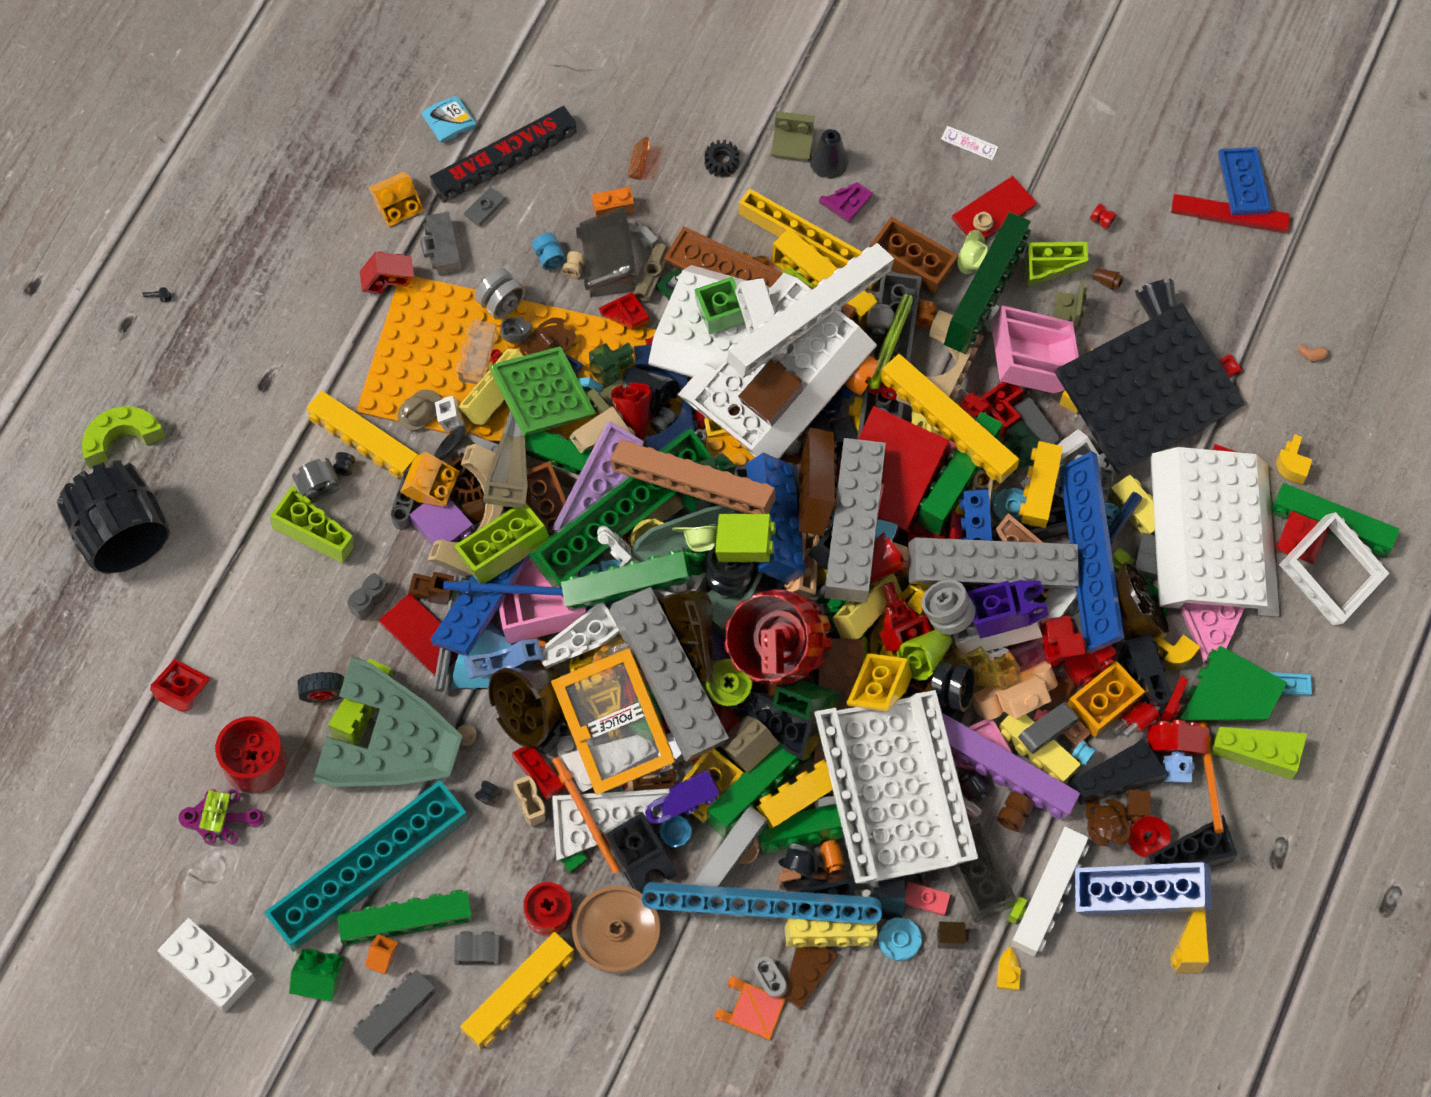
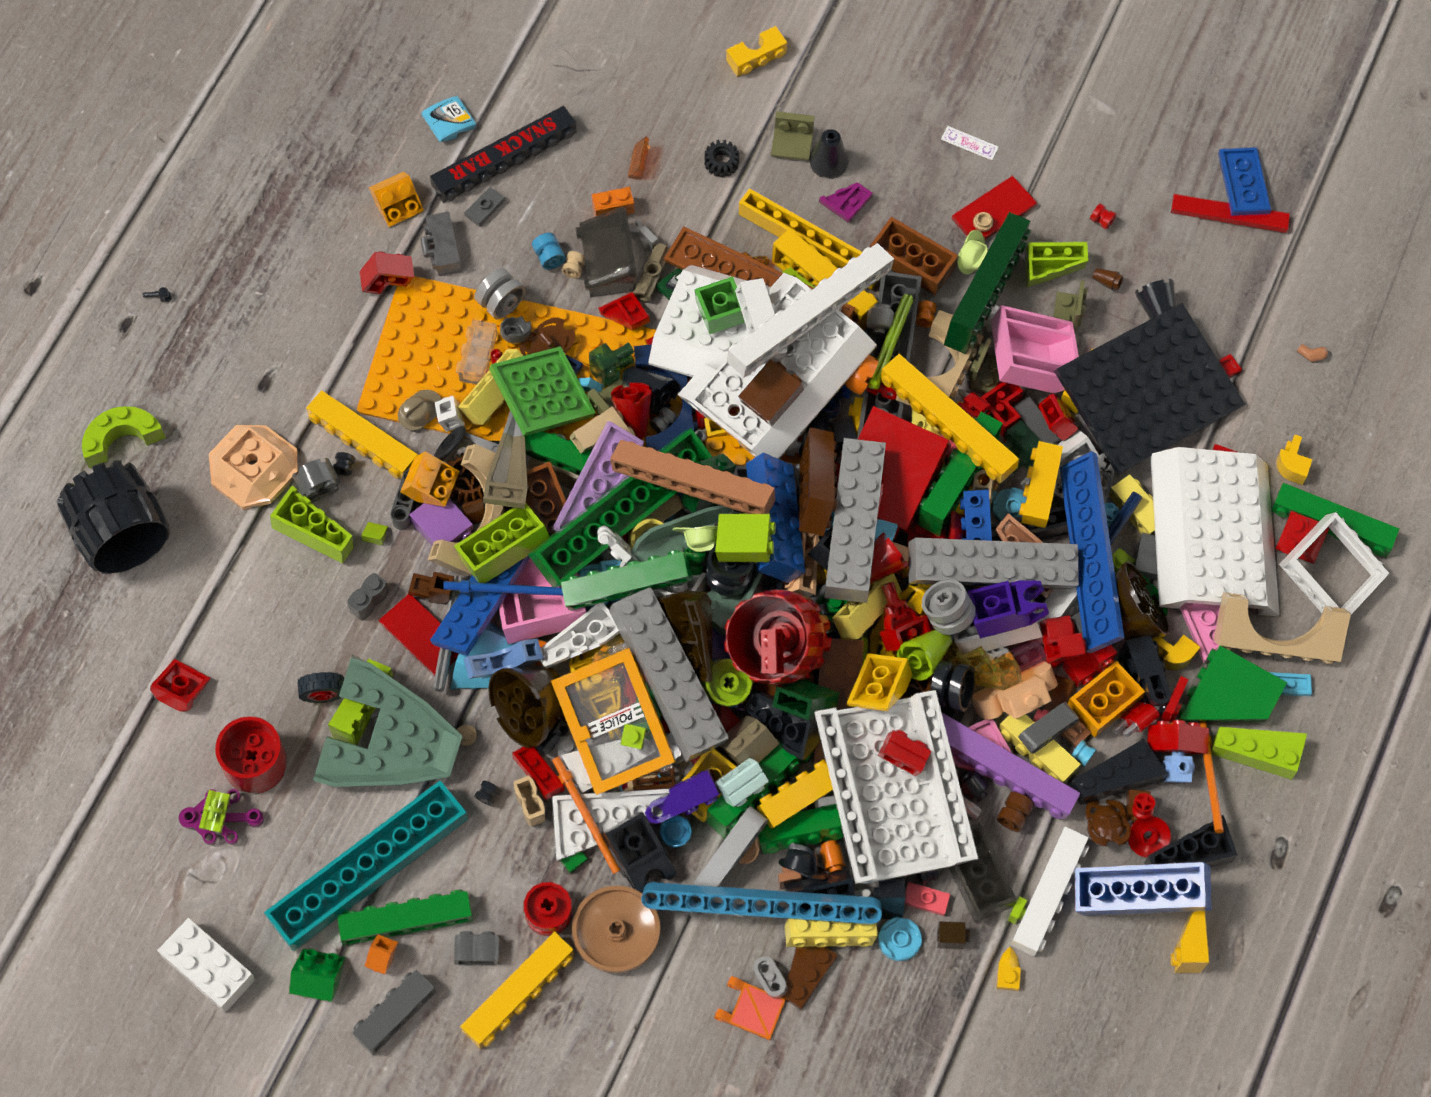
(254, 483): none -> light nougat piece
(374, 533): none -> lime slope
(633, 736): none -> lime plate
(742, 782): none -> light aqua brick
(744, 60): none -> yellow arch
(904, 752): none -> red brick
(984, 370): none -> olive bracket
(1058, 417): none -> red brick
(1143, 806): none -> red wheel
(1322, 642): none -> tan arch

